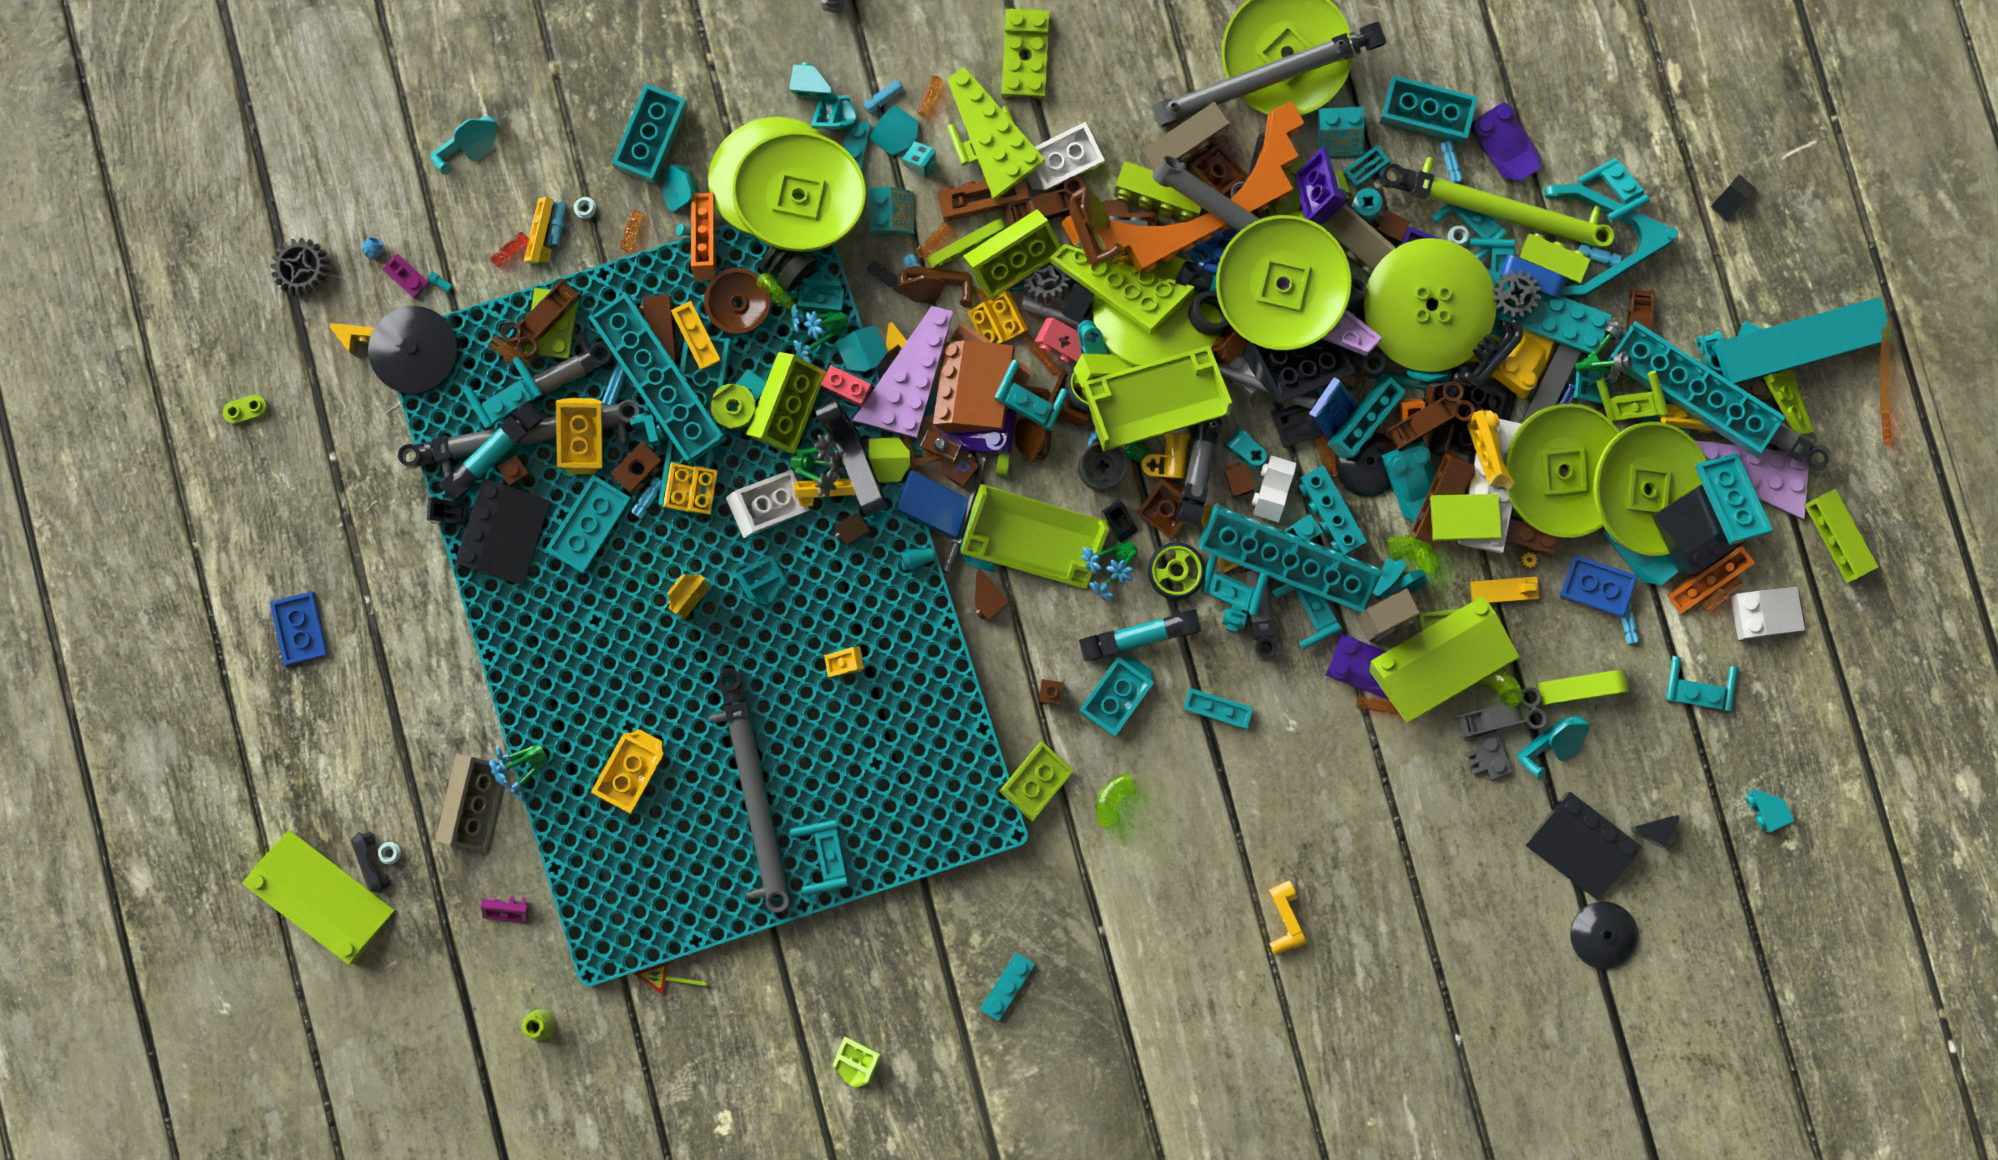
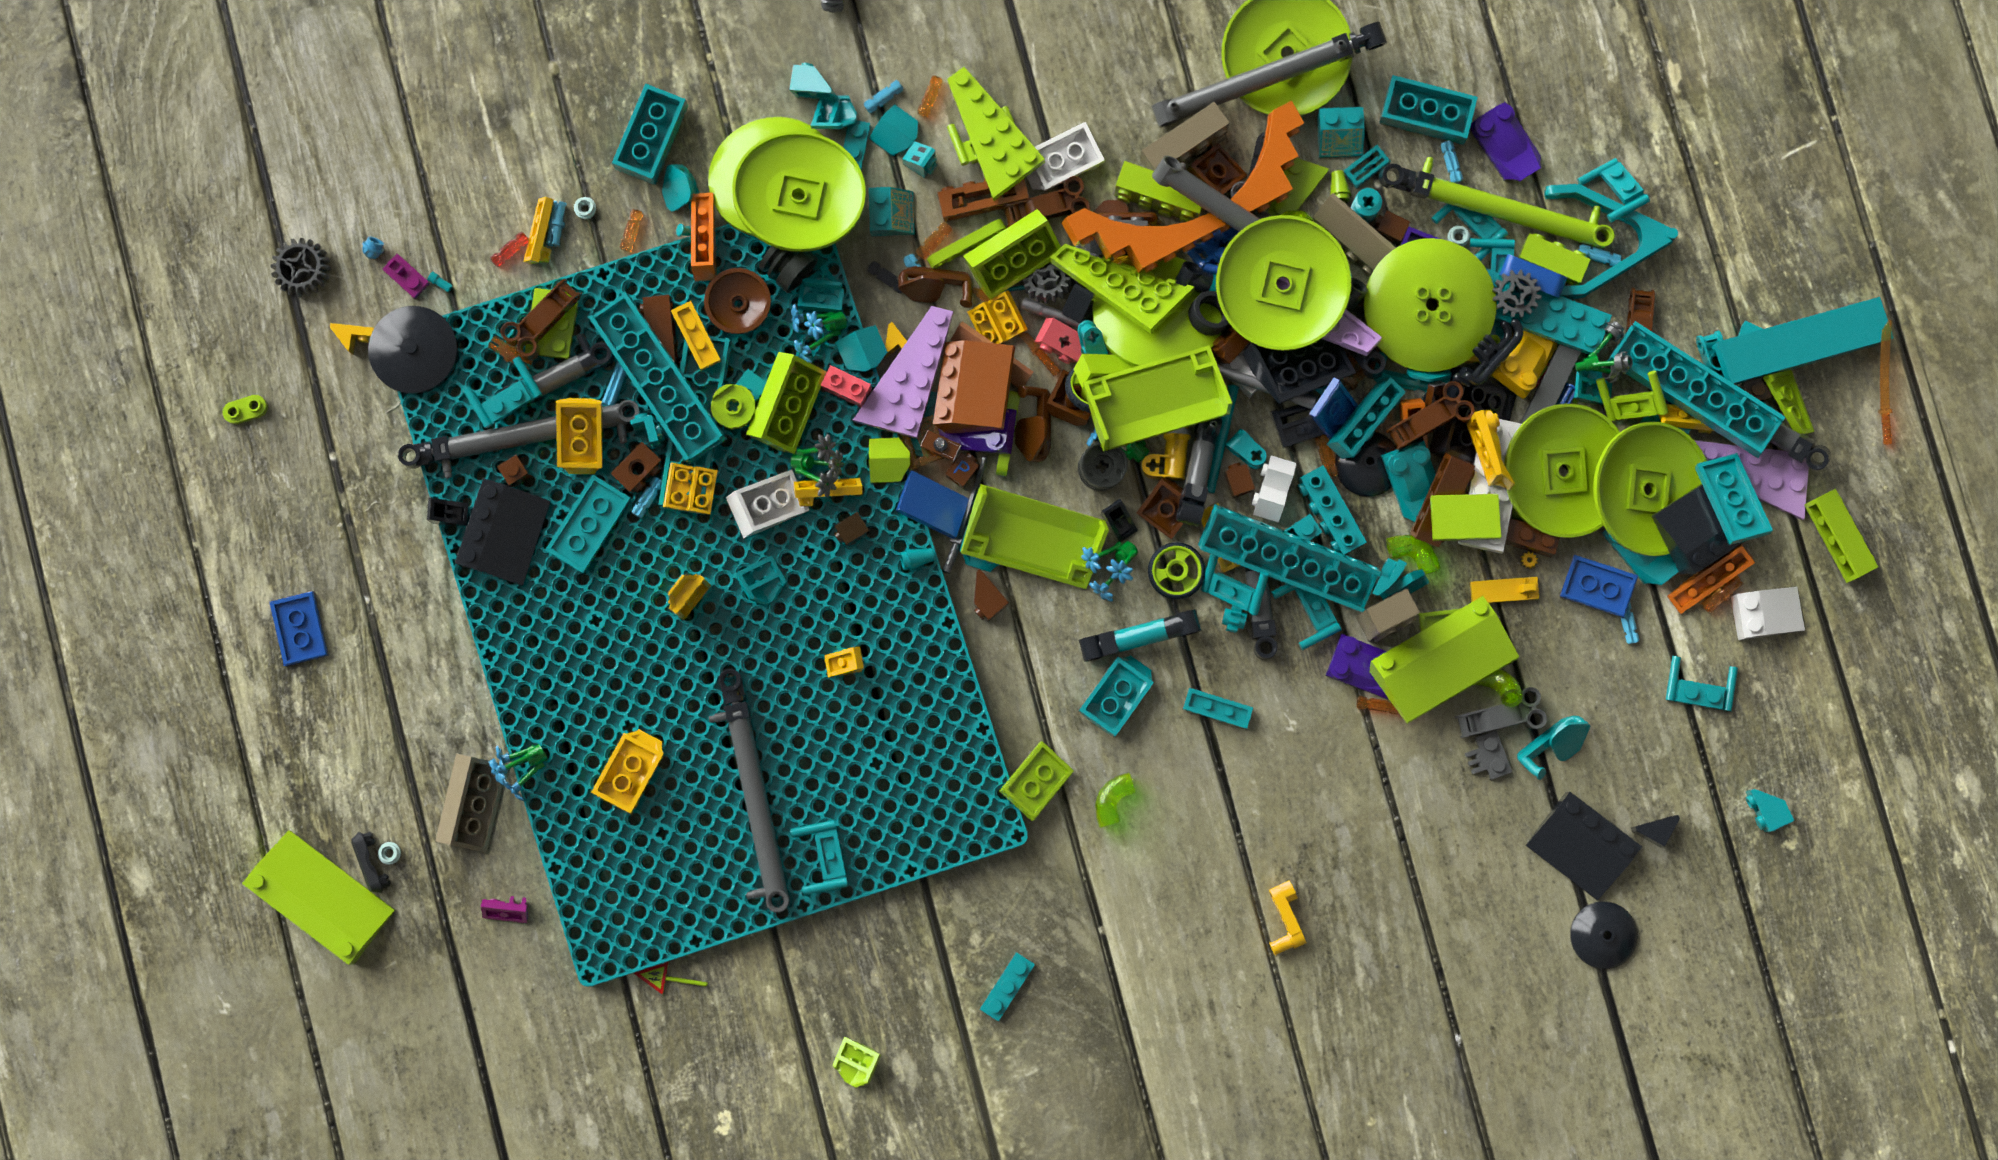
(475, 139): teal piece -> none
(508, 434): black piece -> none
(546, 1023): lime plant -> none
(769, 284): clear neon green plate -> none
(854, 457): black beam -> none
(1025, 32): lime piece -> none
(1028, 403): teal plate -> none
(1051, 692): reddish brown brick -> none
(1091, 216): reddish brown piece -> none
(1221, 441): none -> teal piece
(1319, 188): dark purple slope -> none
(1584, 687): lime beam -> none
(1733, 197): black slope -> none

